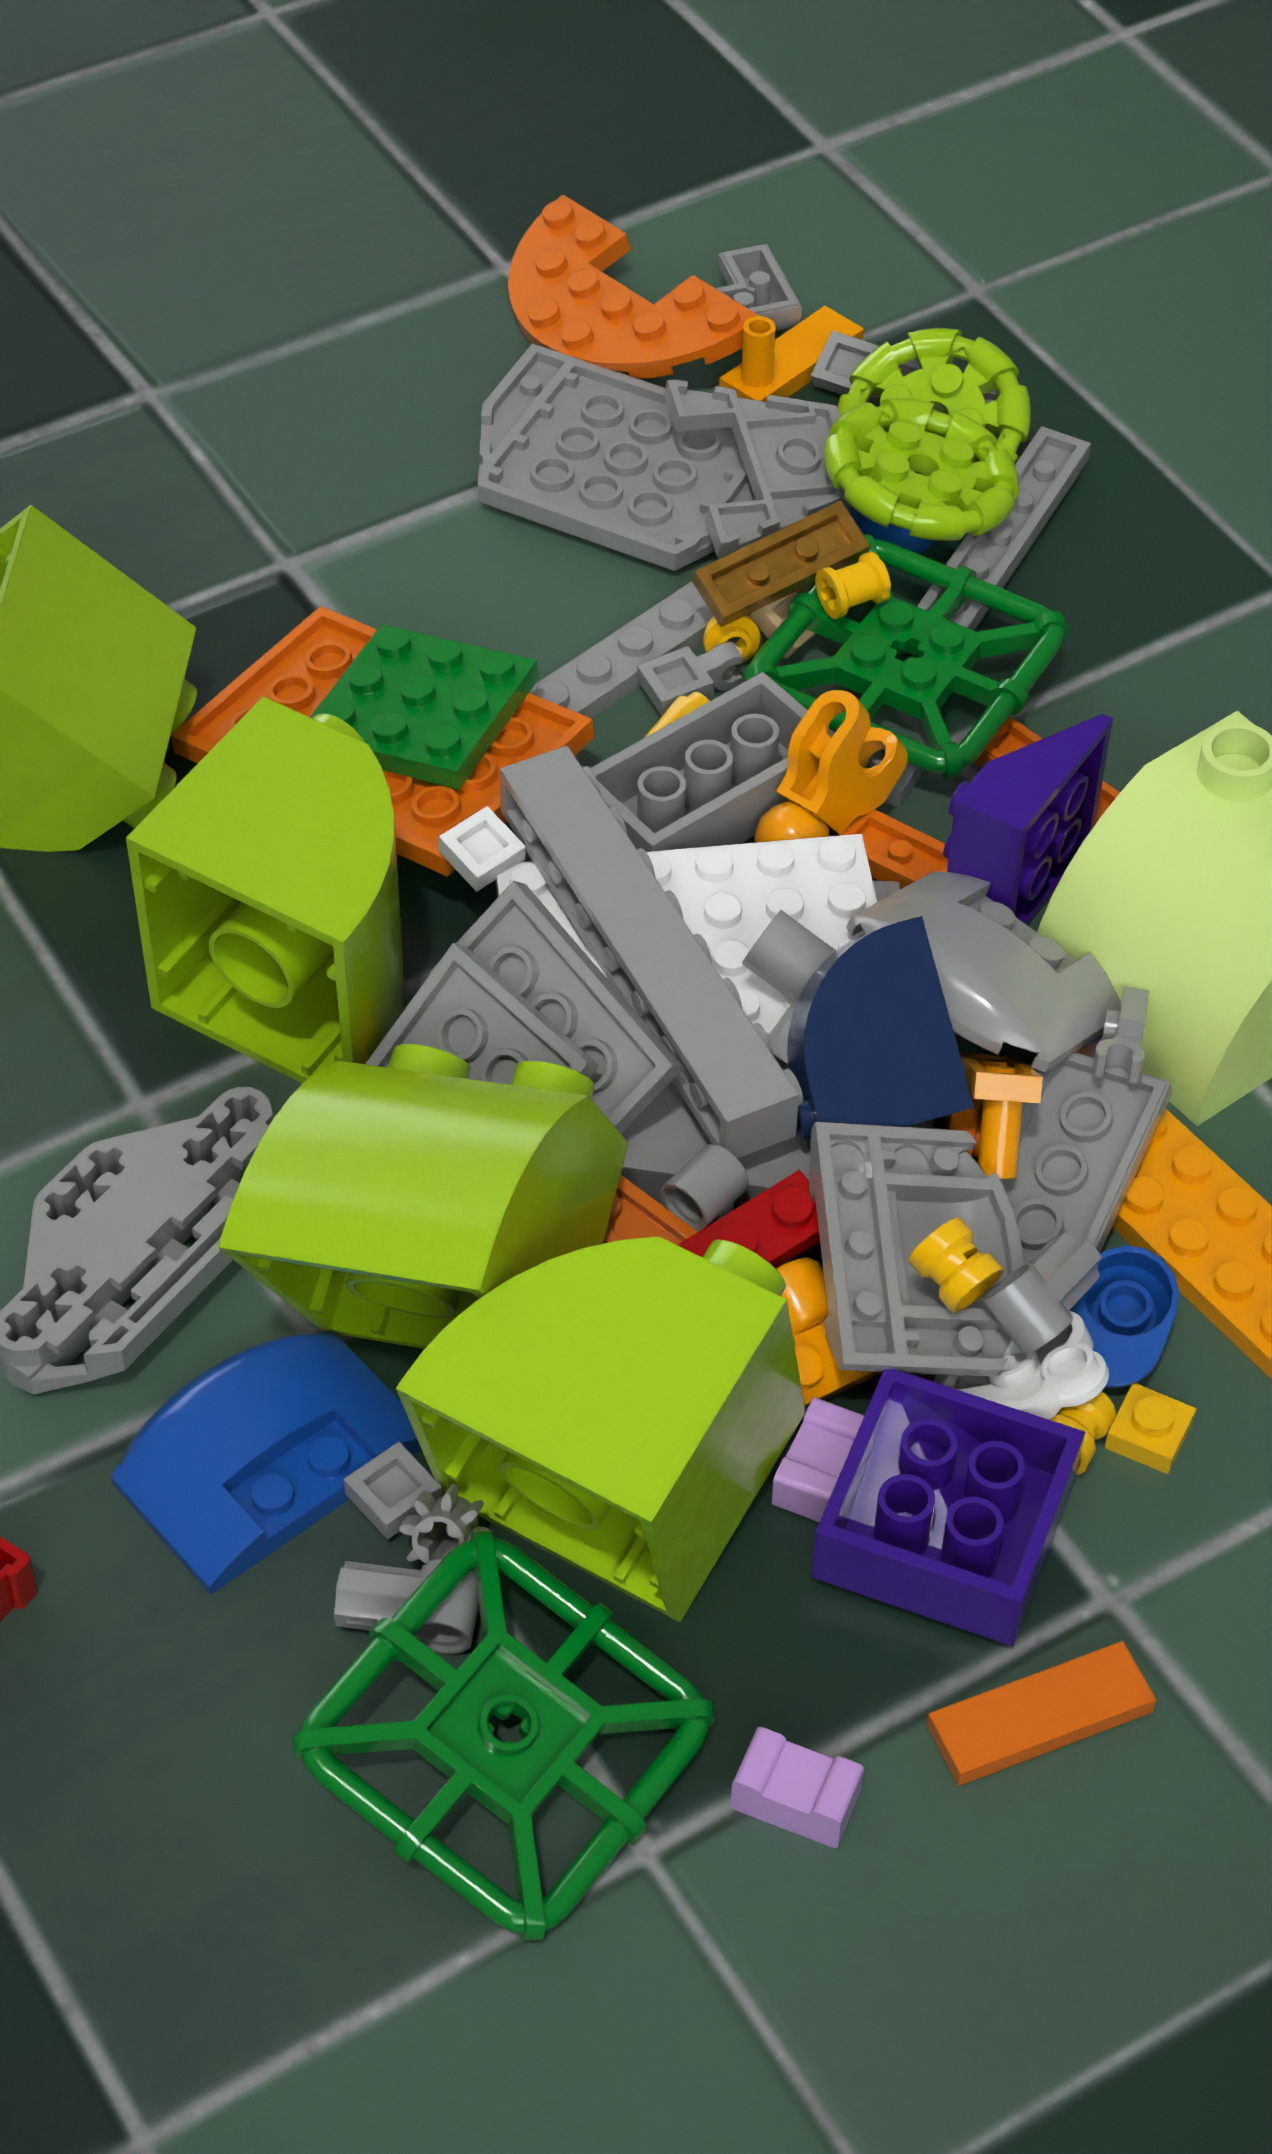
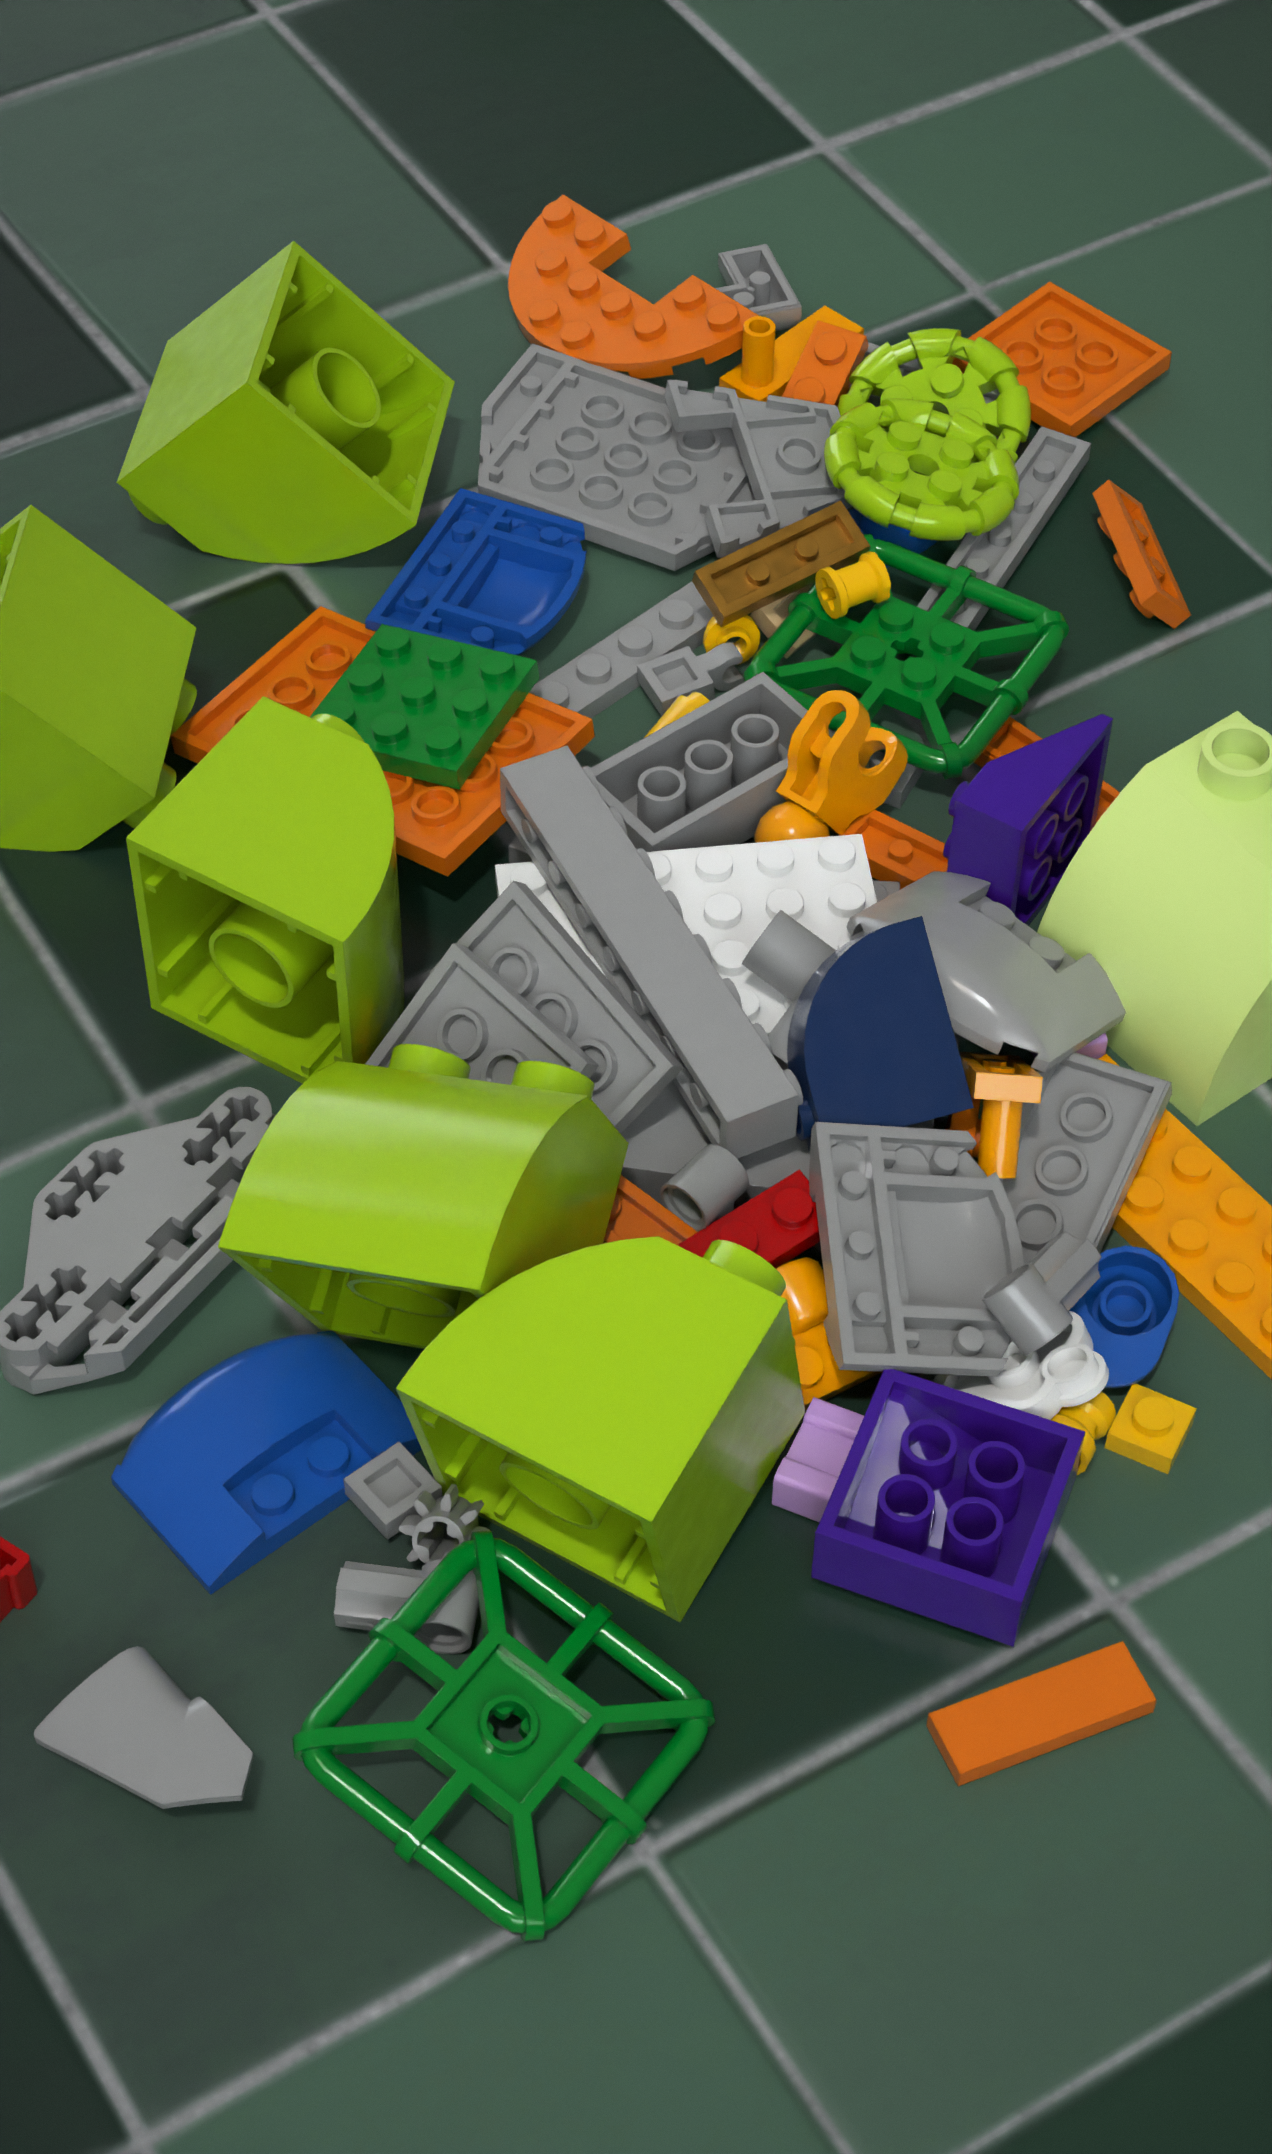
(148, 1735): none -> light grey panel
(288, 422): none -> lime brick
(481, 848): white plate -> none
(487, 576): none -> blue slope
(796, 1788): lavender piece -> none
(826, 364): none -> orange plate
(956, 1265): yellow wheel -> none
(1072, 358): none -> orange plate
(1123, 1036): light grey plate -> none
(1140, 555): none -> orange plate

